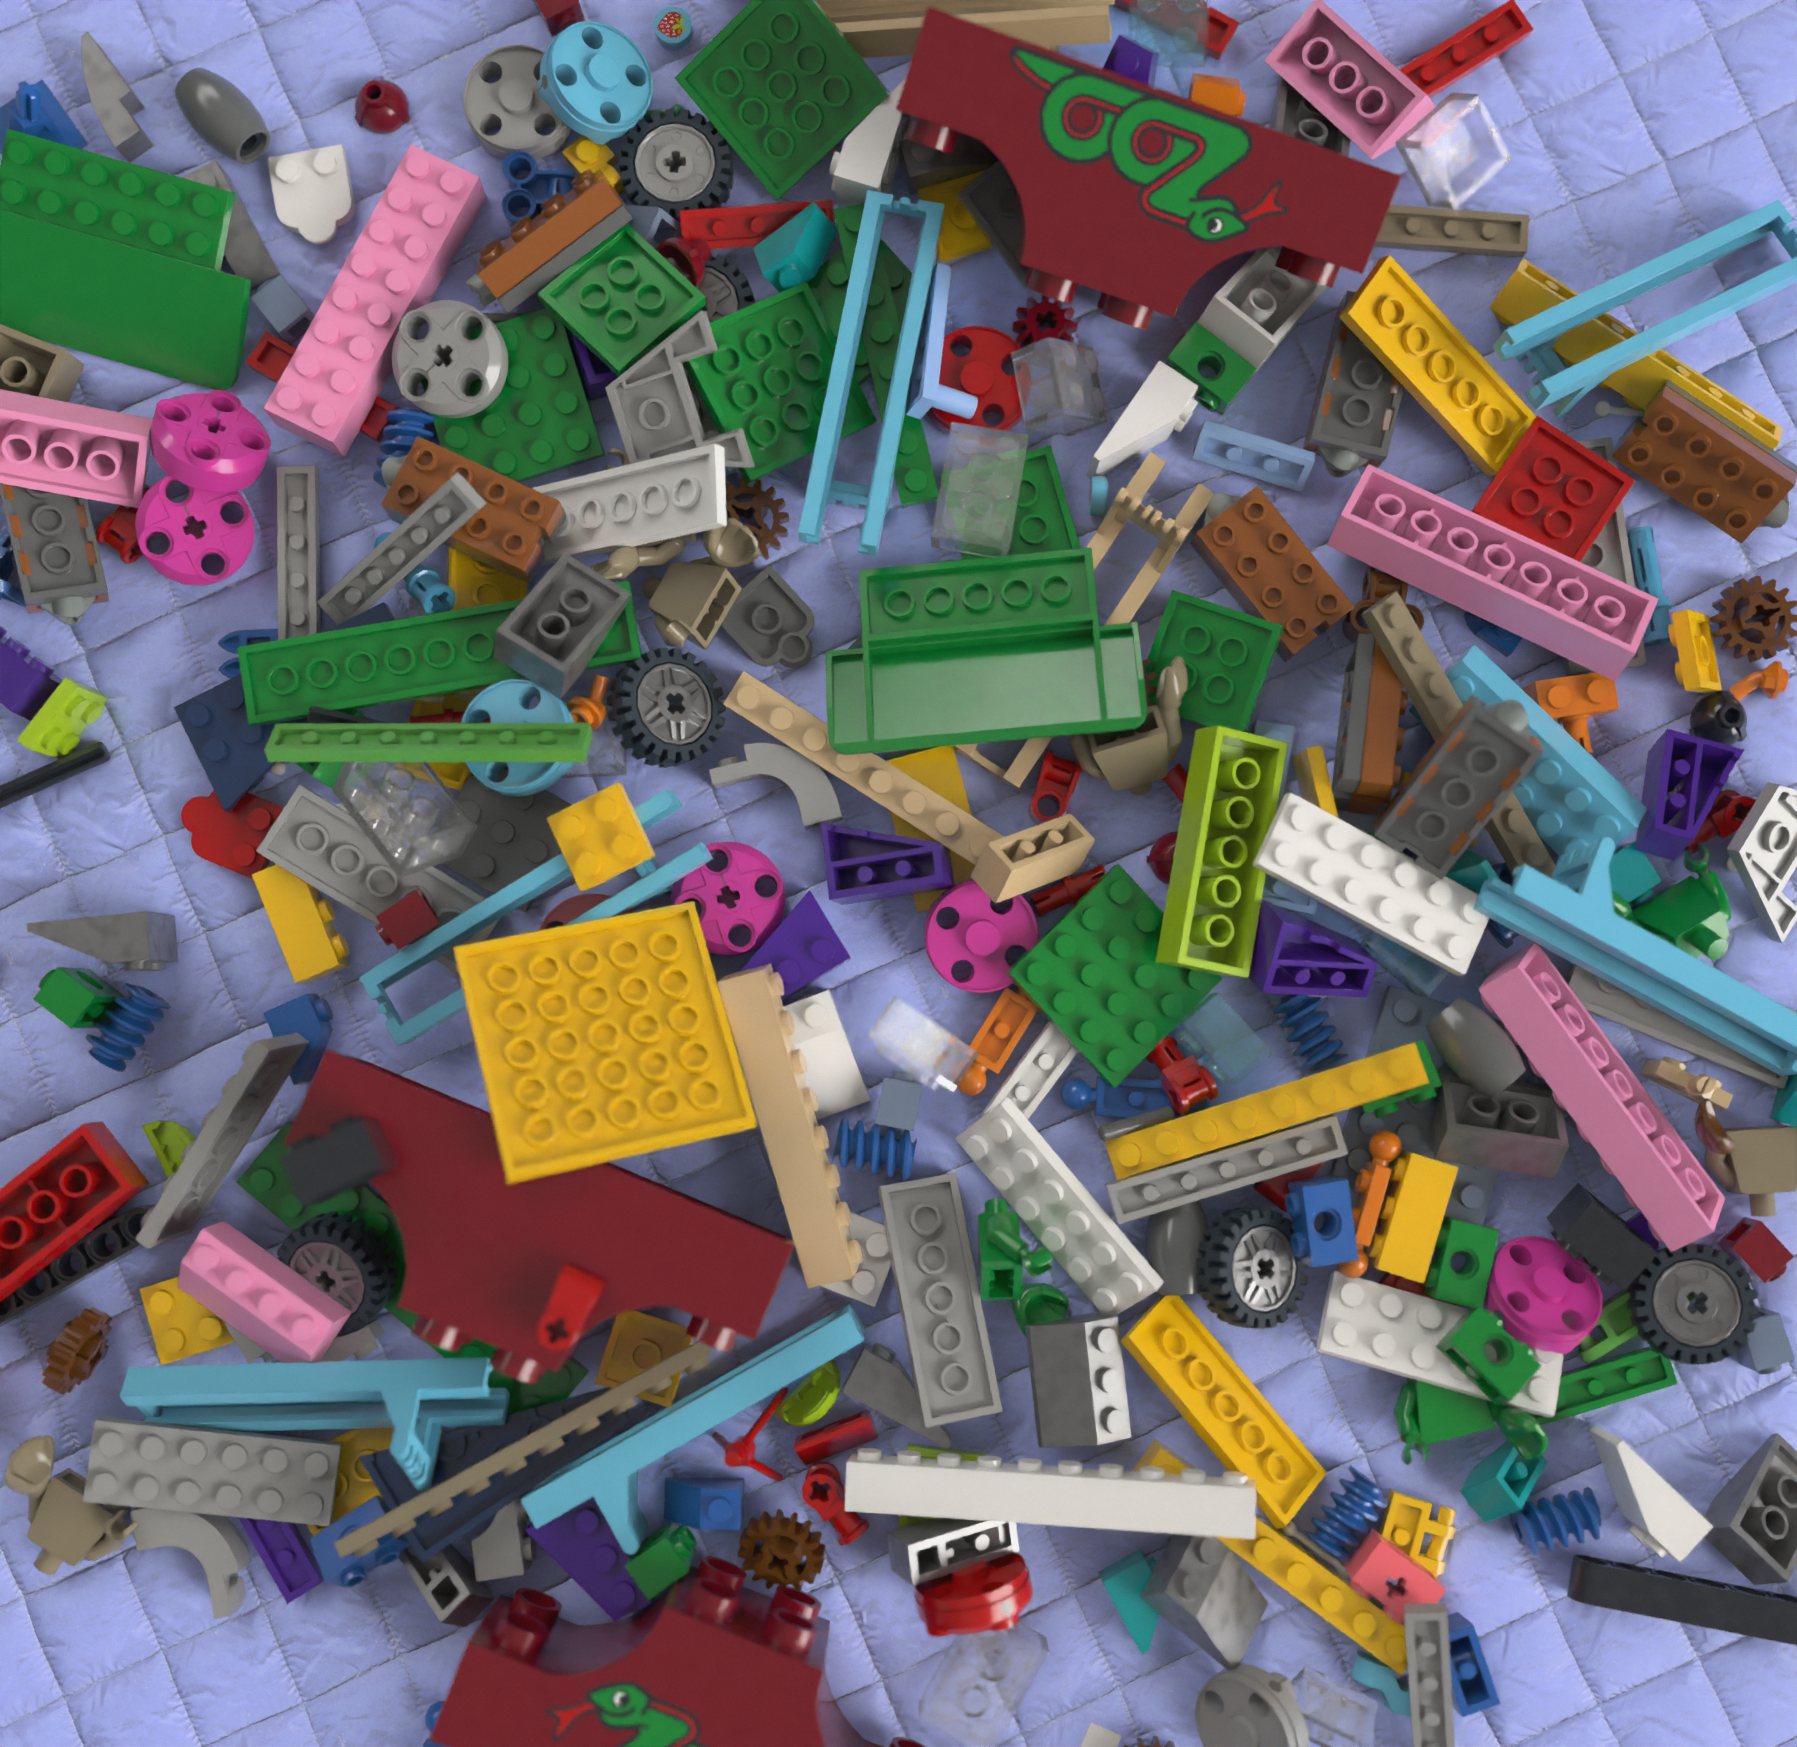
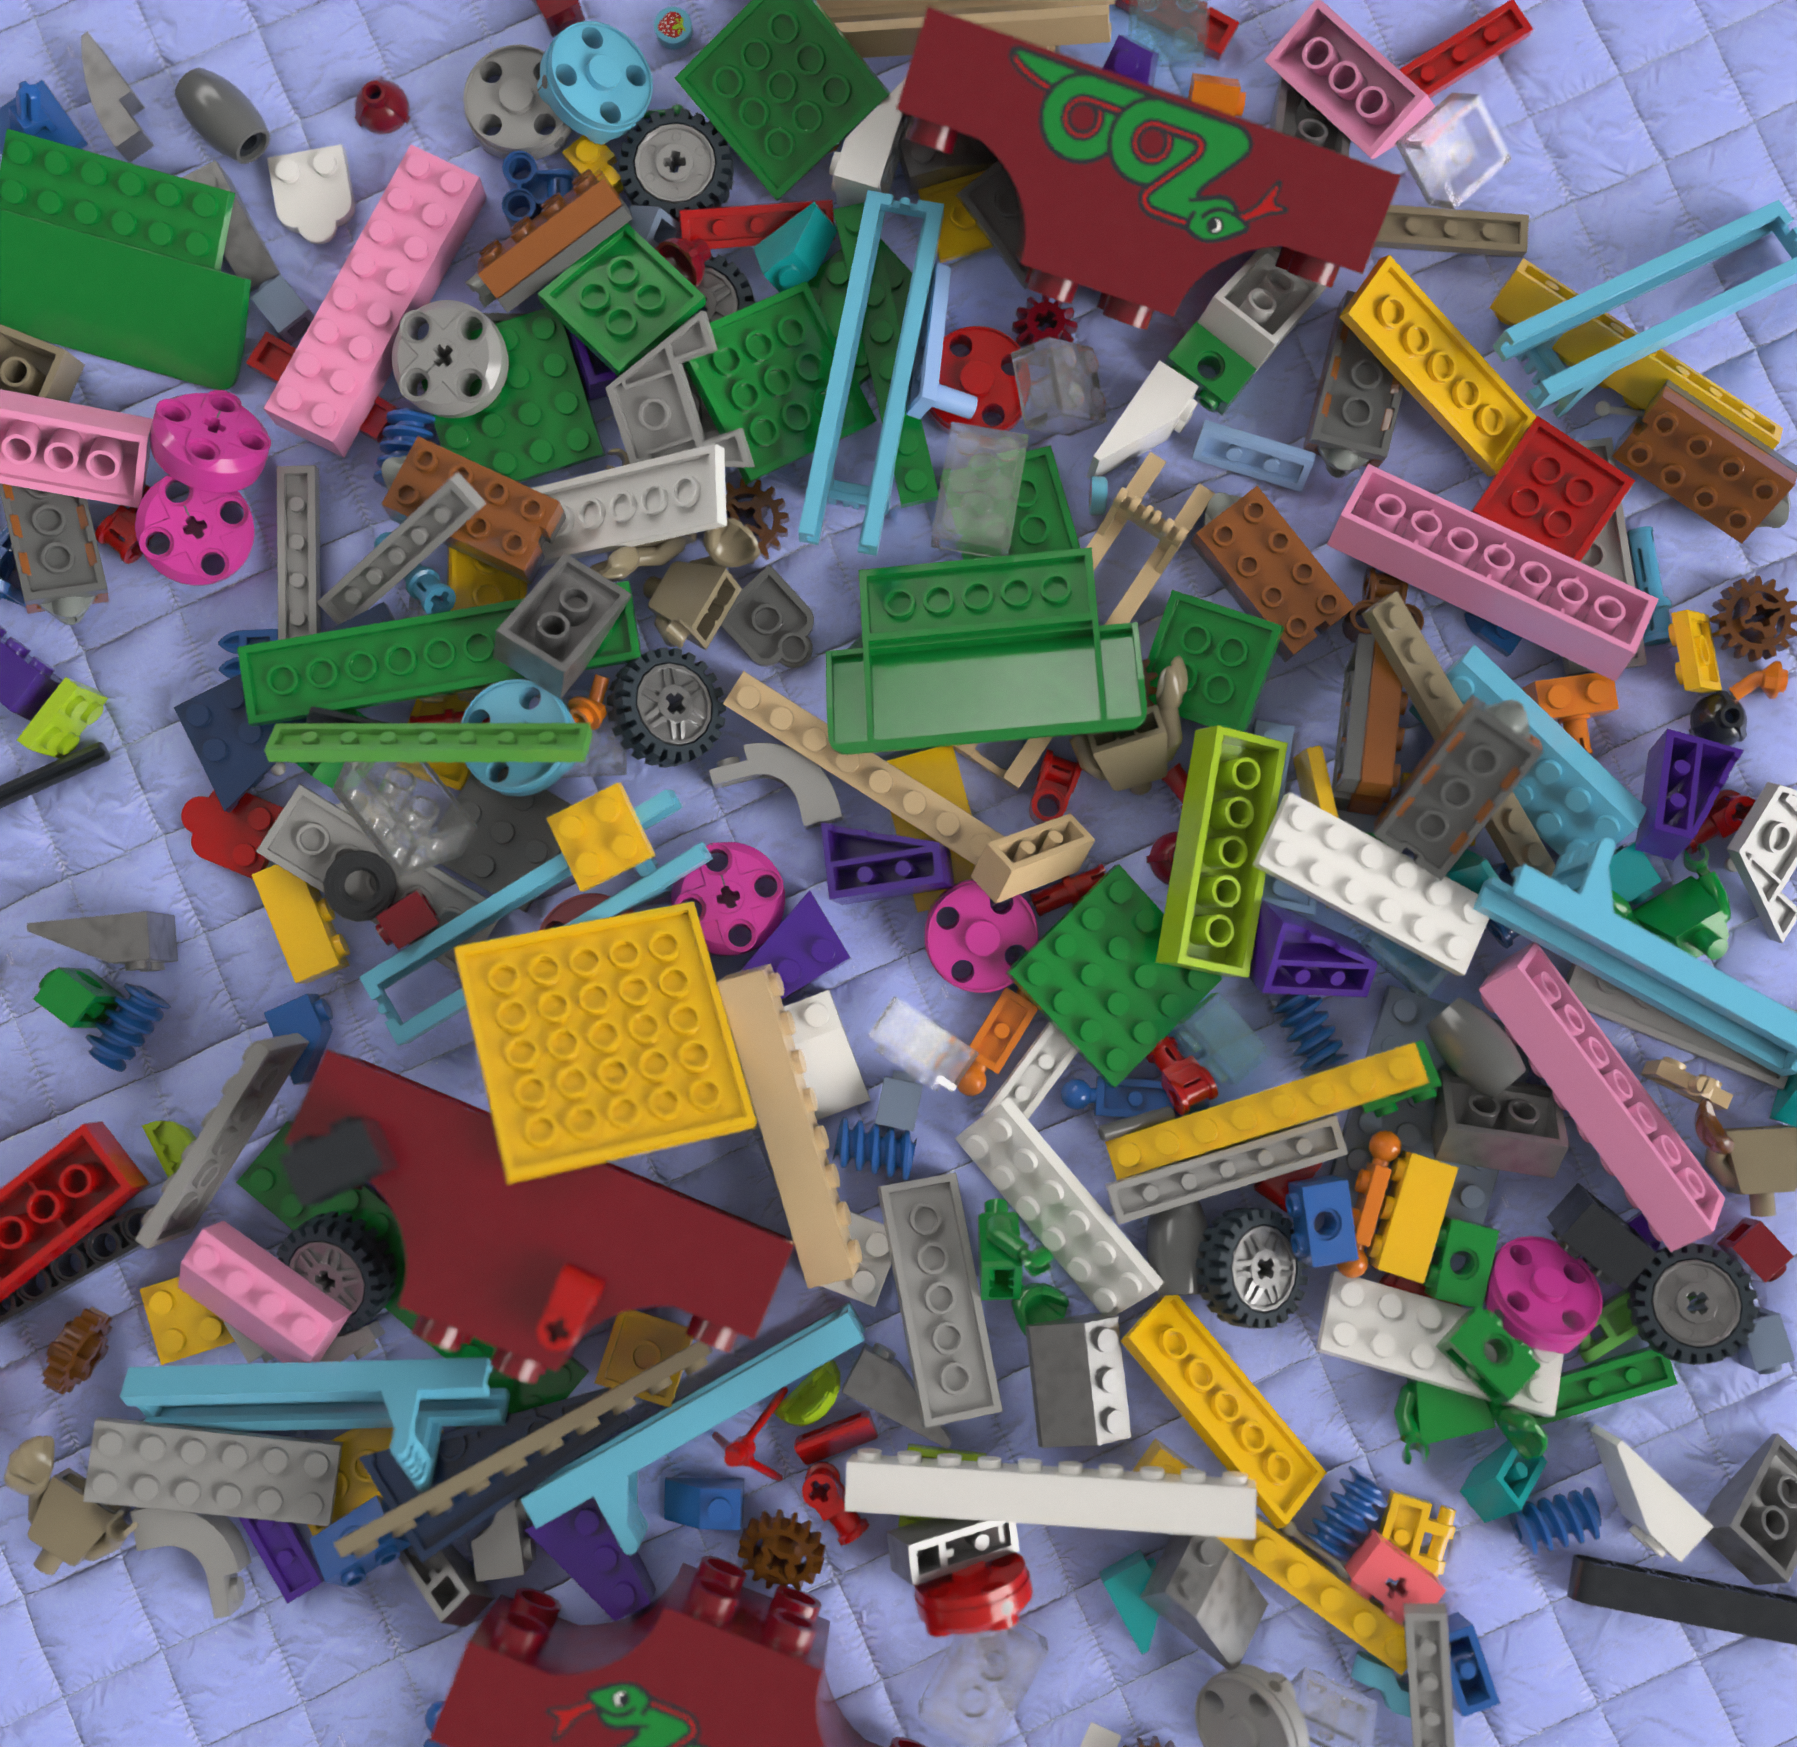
(335, 885): none -> black tyre
(662, 1558): green brick -> none

